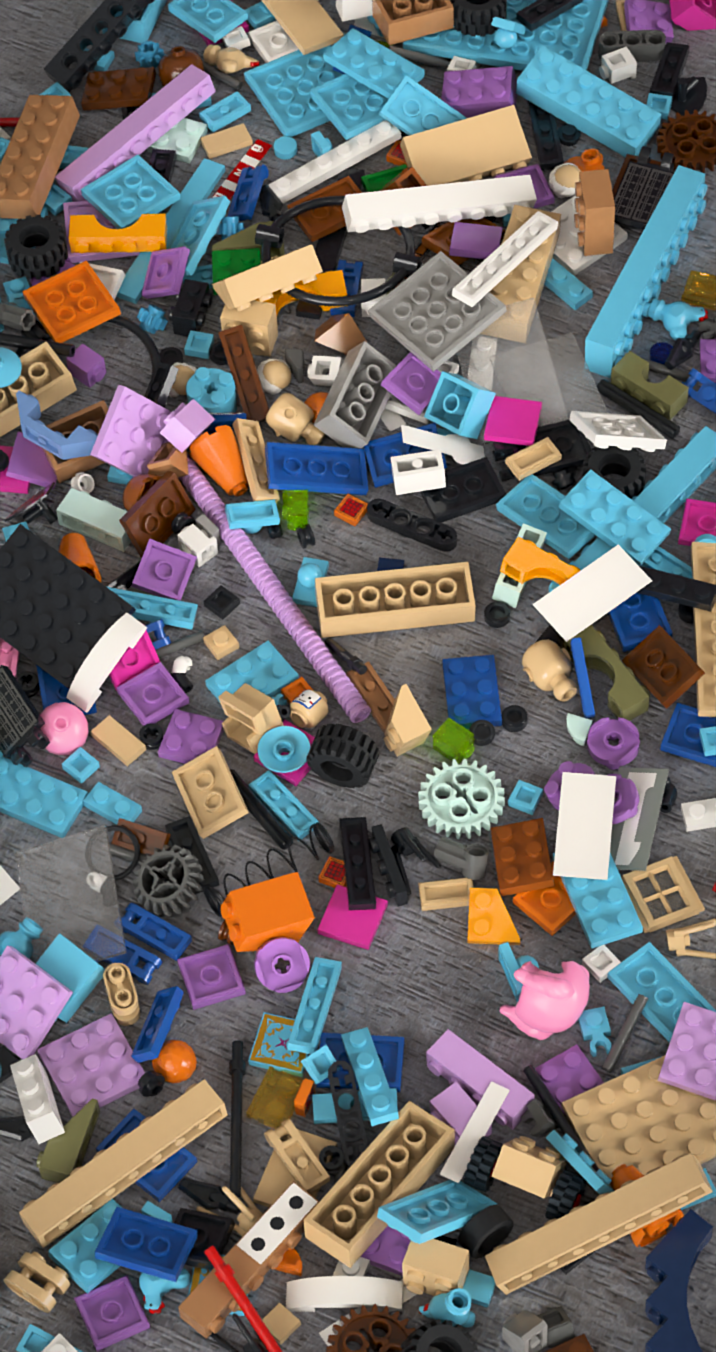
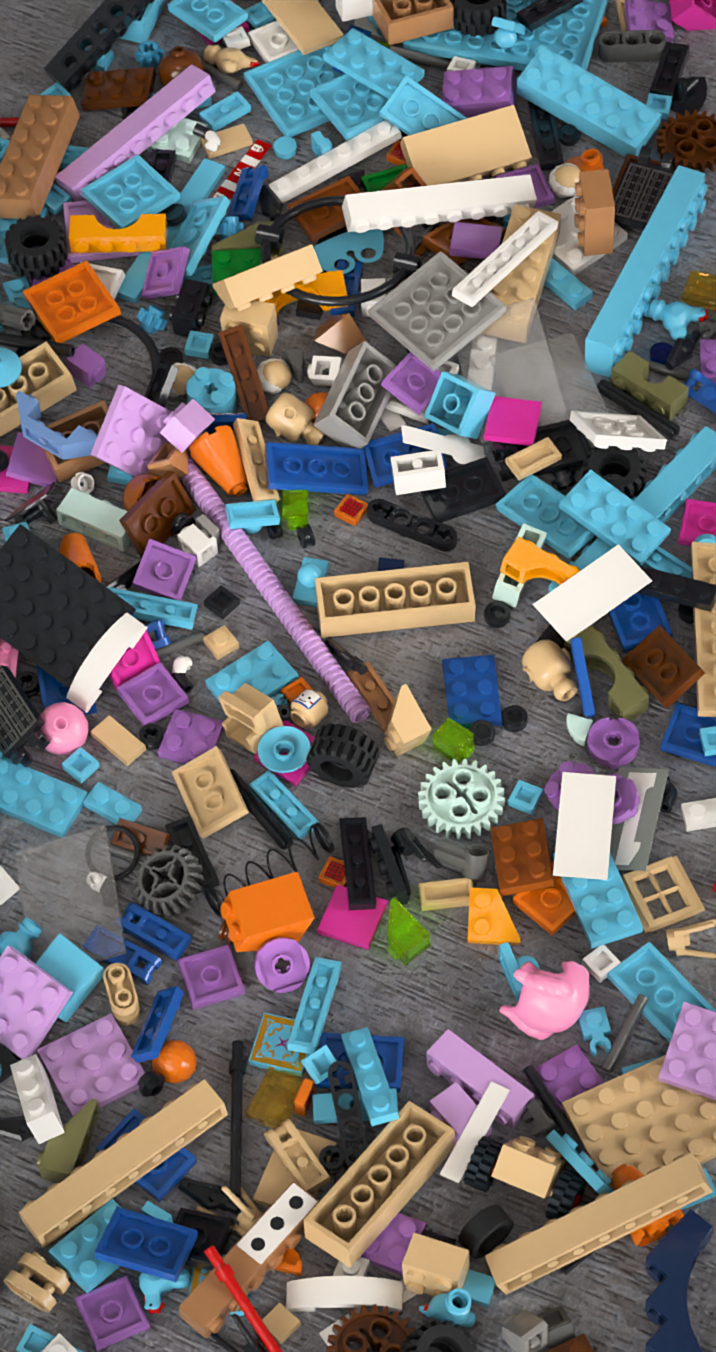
(174, 214): none -> black tile
(209, 135): none -> arm
(337, 247): none -> medium azure piece
(405, 934): none -> clear neon green slope
(434, 1210): medium azure plate -> none
(618, 65): white brick -> none

